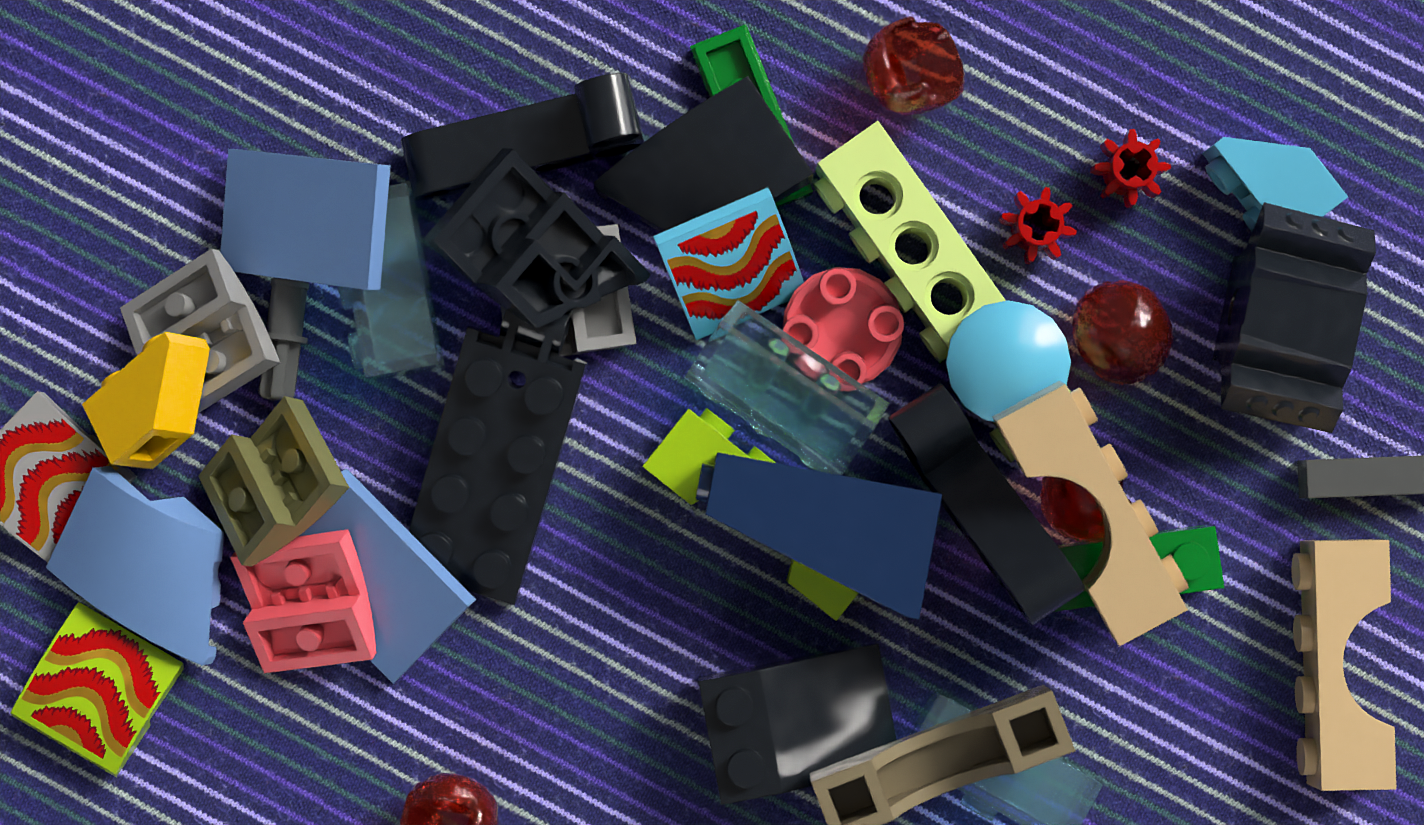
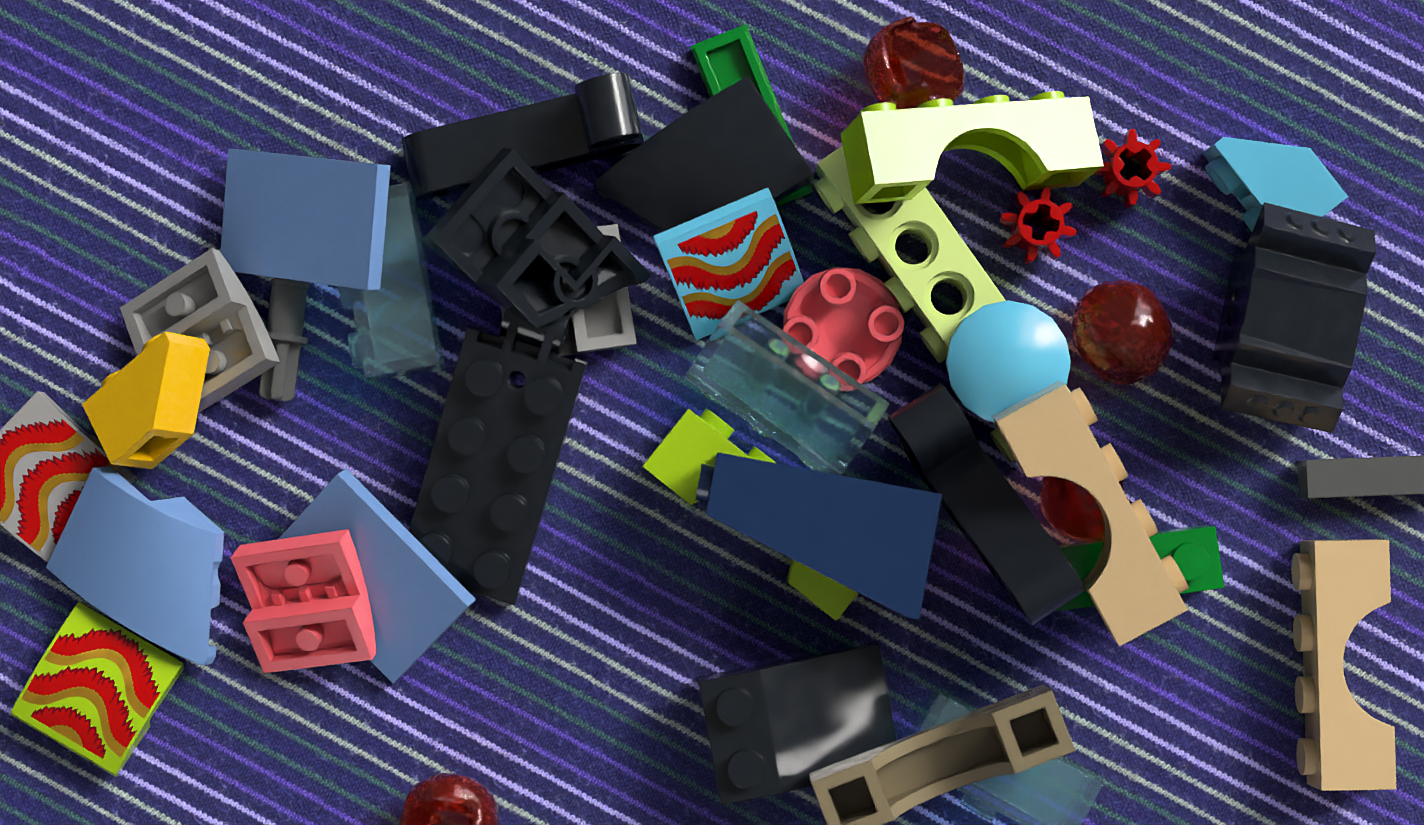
(273, 483): olive slope -> none
(1039, 140): none -> arch

